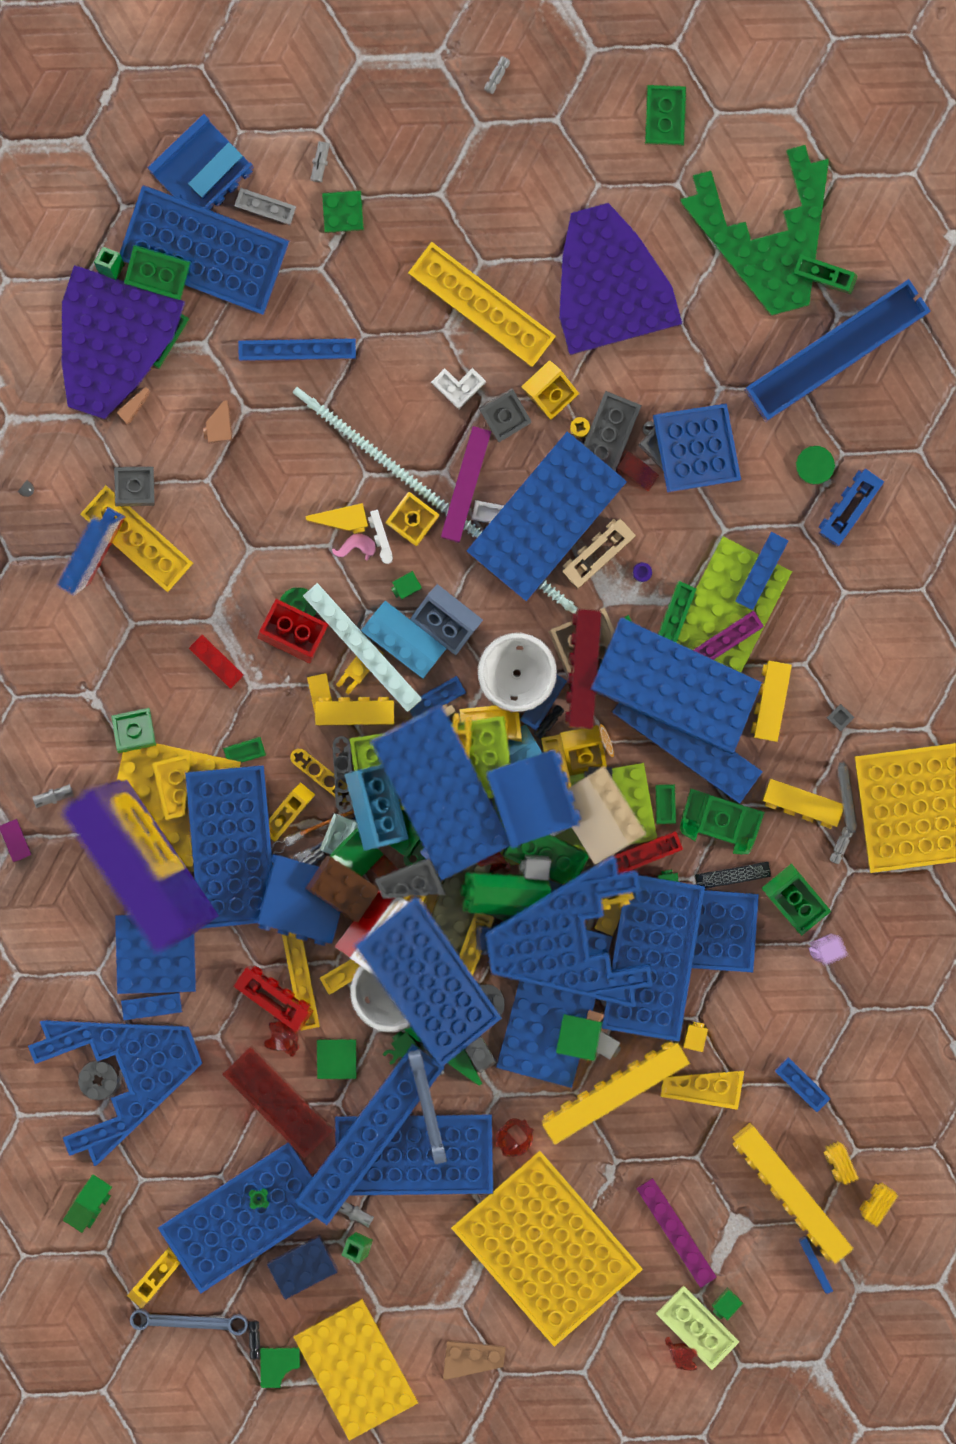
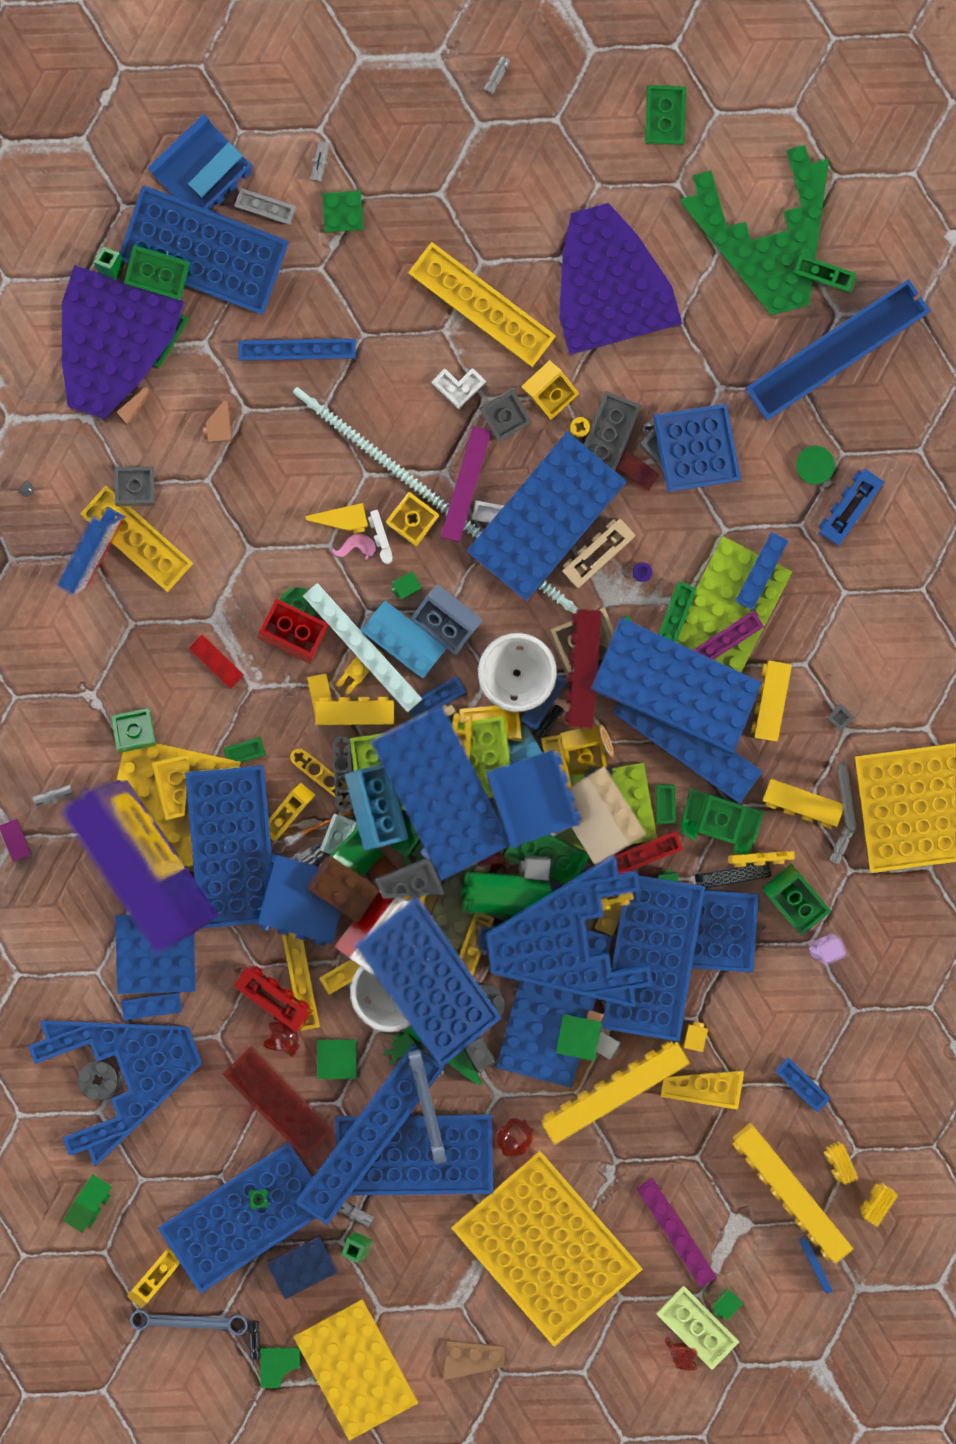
(760, 858): none -> yellow wing

